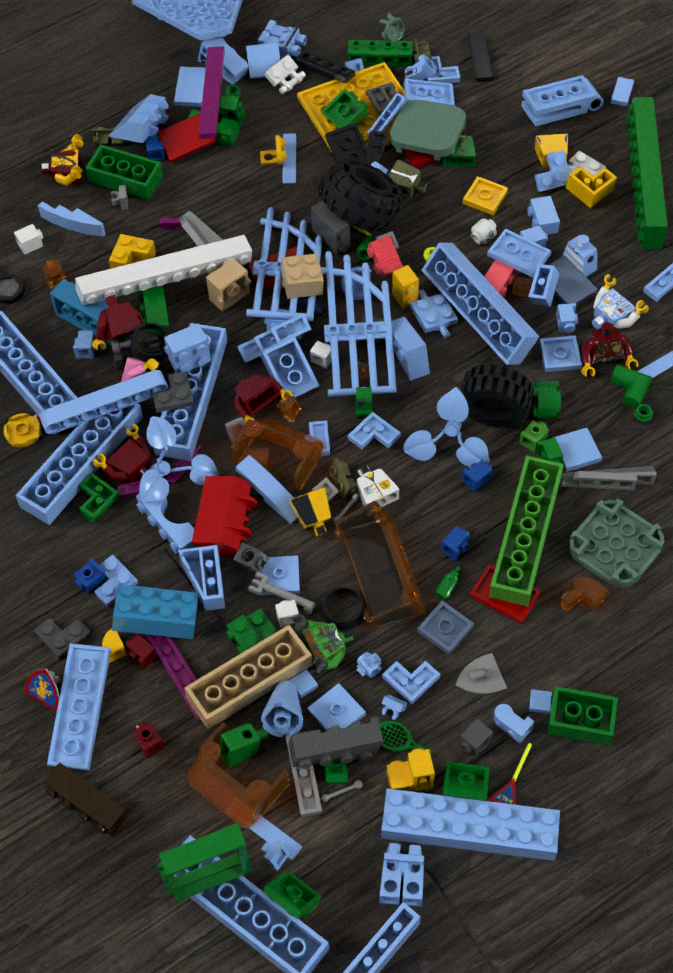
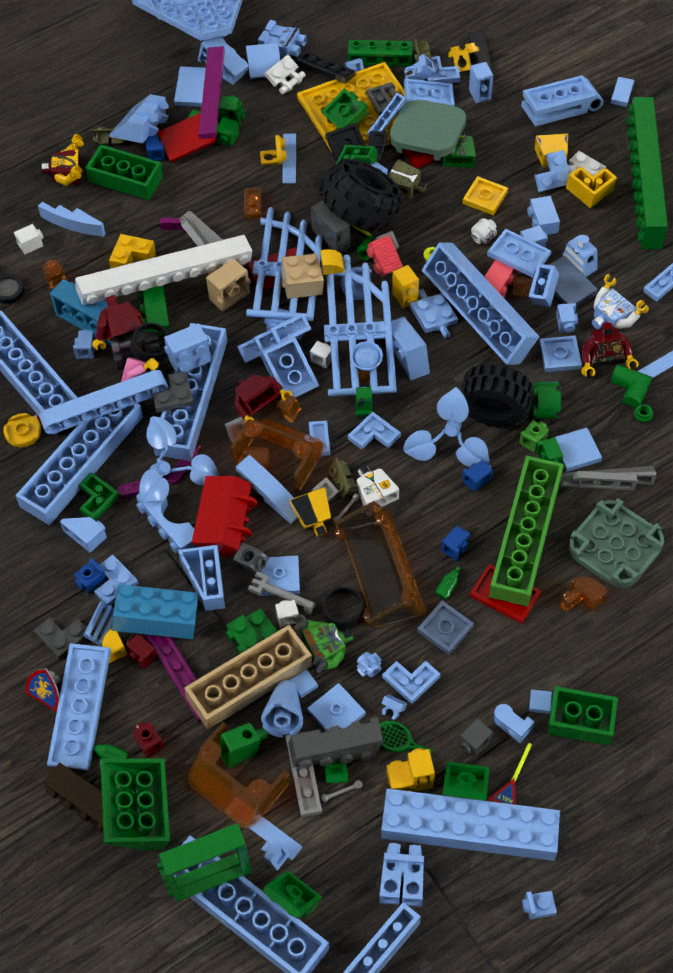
(84, 531): none -> light blue slope
(108, 609): none -> light blue tile
(110, 751): none -> green piece
(120, 197): light grey tile -> none
(128, 461): dark red torso -> none
(134, 803): none -> green slope
(233, 90): green plate -> none
(252, 203): none -> clear orange plate
(319, 310): dark blue cone -> none
(331, 262): none -> yellow brick
(363, 153): none -> green brick
(366, 356): none -> light blue hat
(390, 32): sand green piece -> none
(456, 52): none -> yellow bracket
(480, 82): none -> light blue brick
(481, 676): light grey shield -> none
(539, 905): none -> light blue bracket

